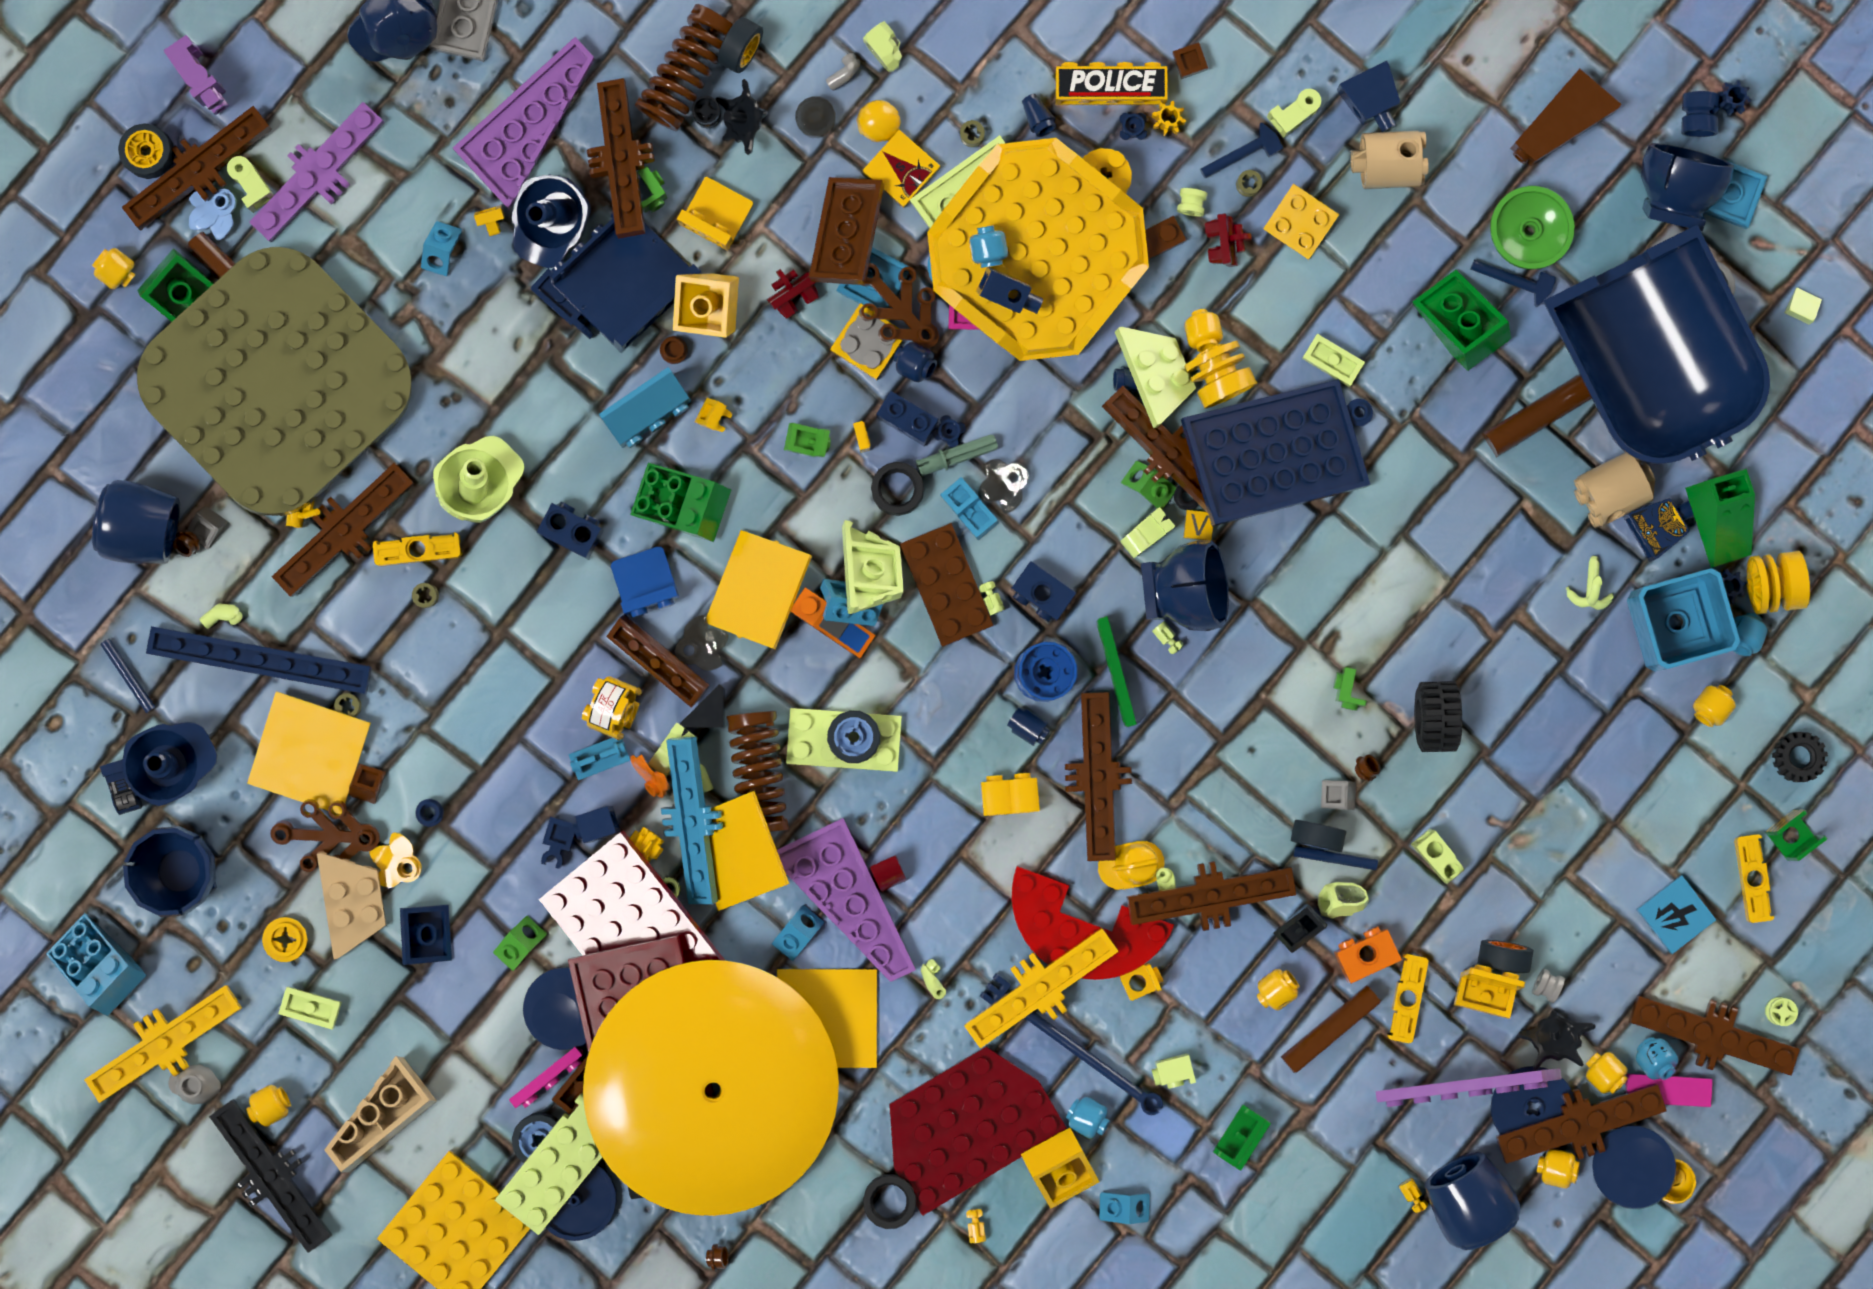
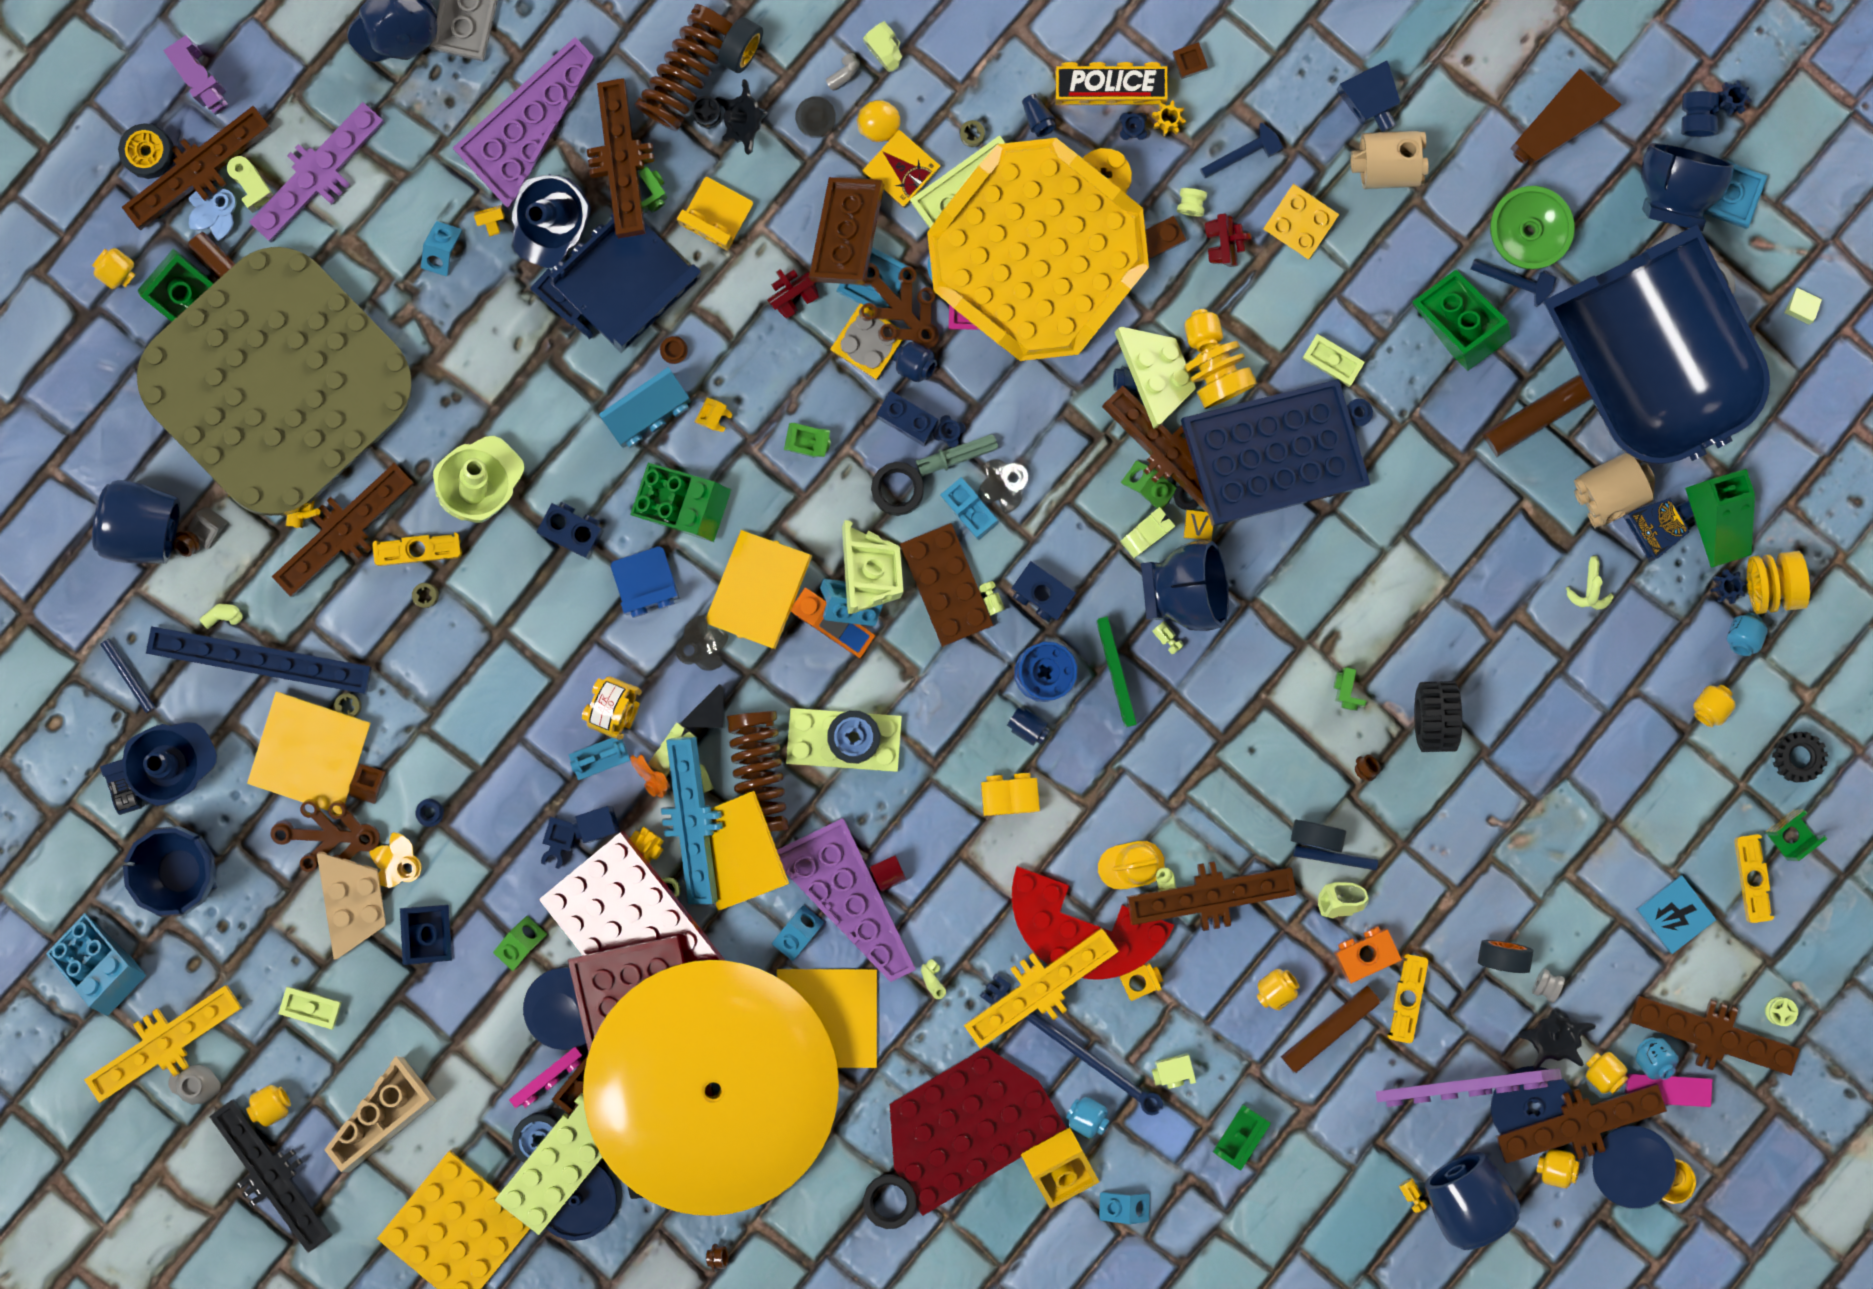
(275, 948): yellow gear -> none
(658, 660): reddish brown brick -> none
(706, 304): yellow slope -> none
(862, 437): yellow tile -> none
(976, 1229): yellow piece -> none
(988, 247): dark azure head -> none
(997, 285): dark blue torso -> none
(1098, 776): reddish brown hinge -> none
(1248, 174): olive bush -> none
(1296, 114): yellowish green leg -> none
(1300, 928): black slope -> none
(1338, 795): light grey slope -> none
(1438, 855): yellowish green leg -> none
(1487, 991): yellow bracket -> none
(1705, 613): dark azure plate -> none

